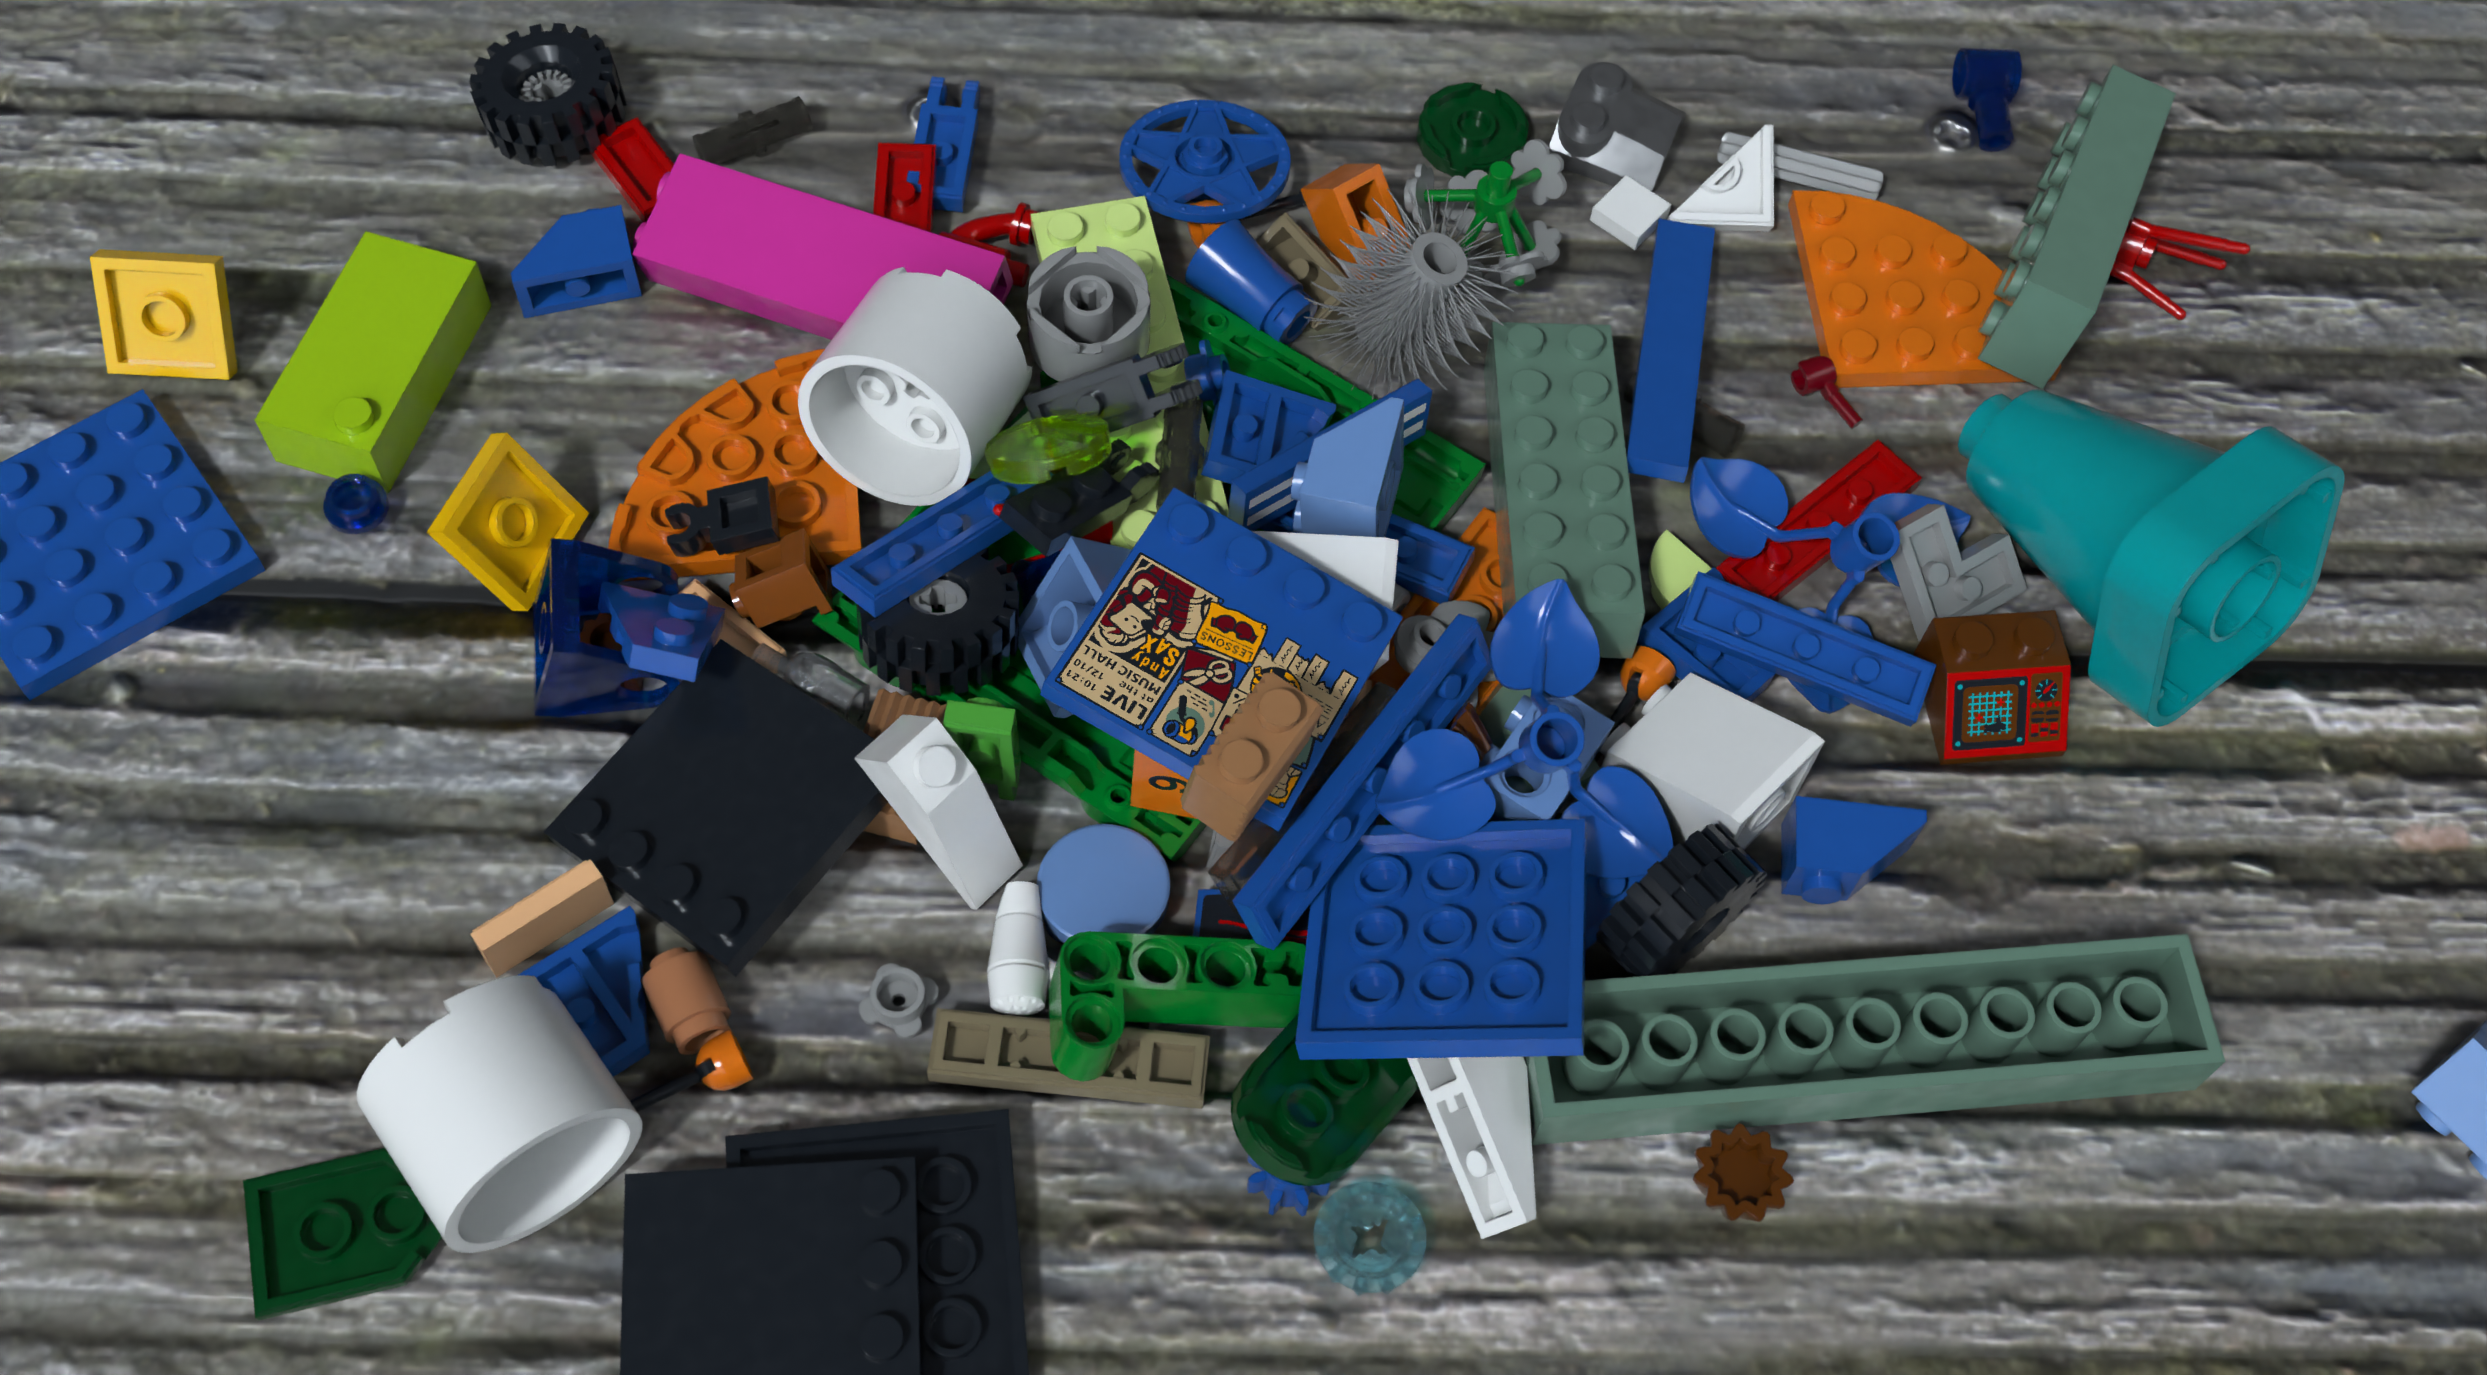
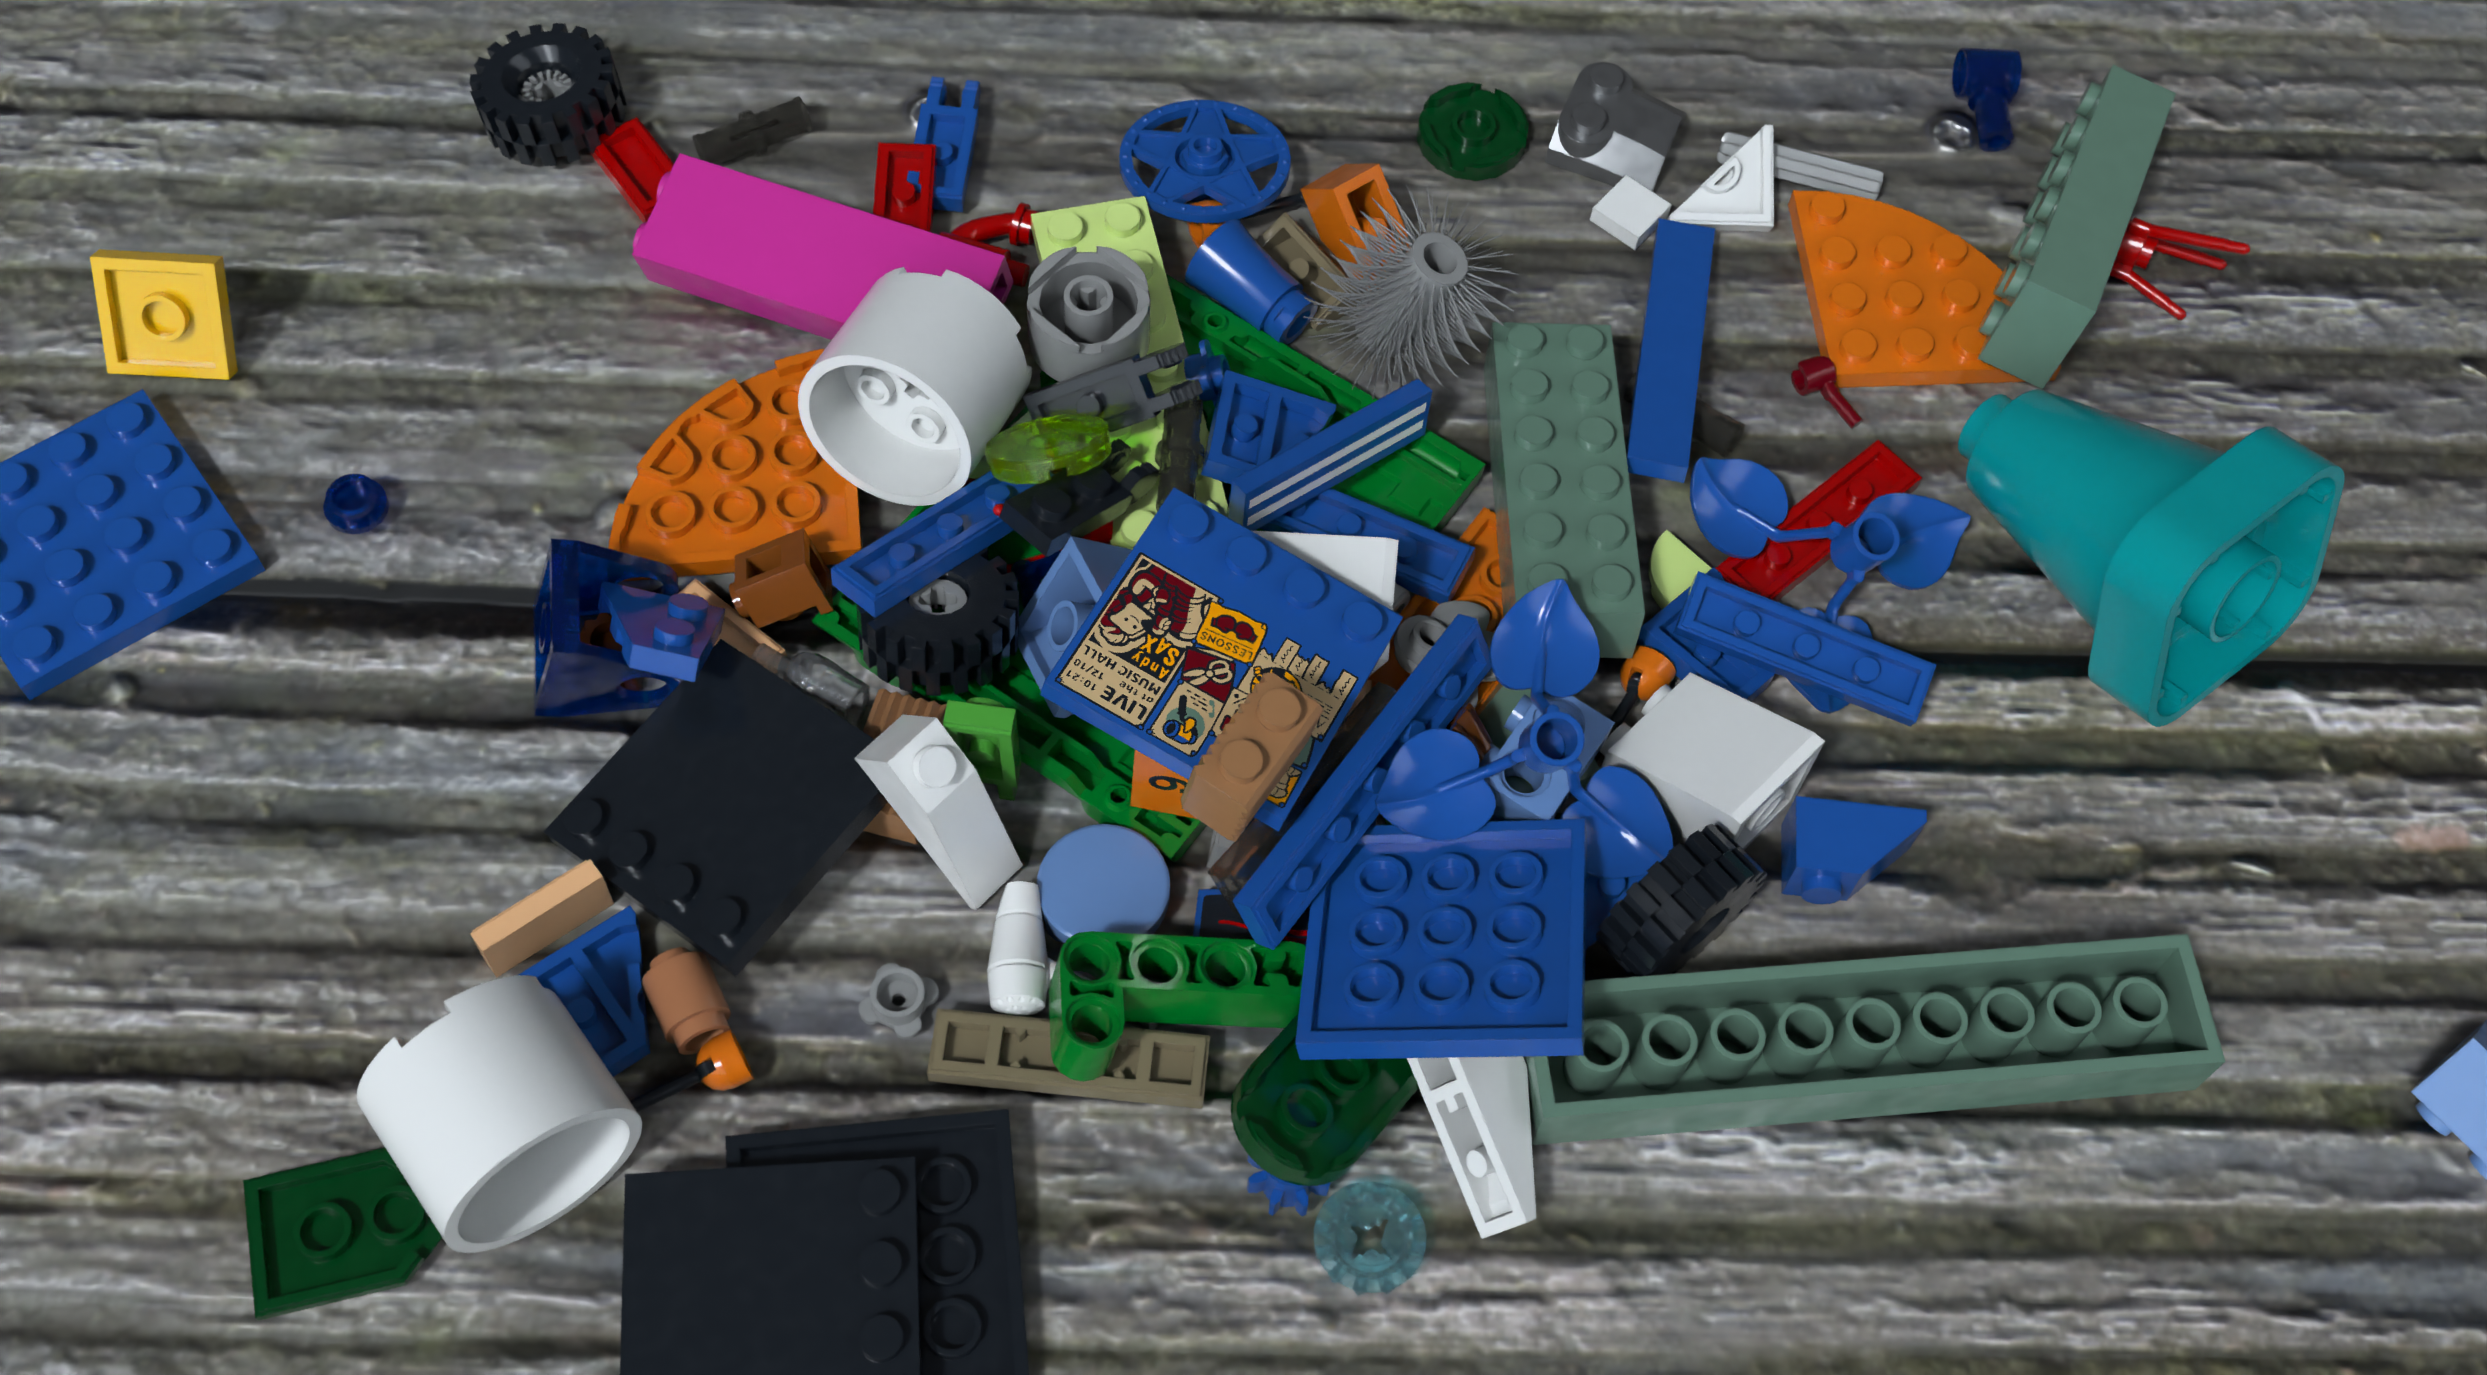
(375, 361): lime brick -> none
(504, 520): yellow tile -> none
(578, 264): blue slope -> none
(733, 520): black plate -> none
(1352, 475): medium blue slope -> none
(1495, 197): light grey plant -> none
(1742, 1174): reddish brown piece -> none
(1947, 582): light grey plate -> none
(1997, 686): reddish brown slope -> none

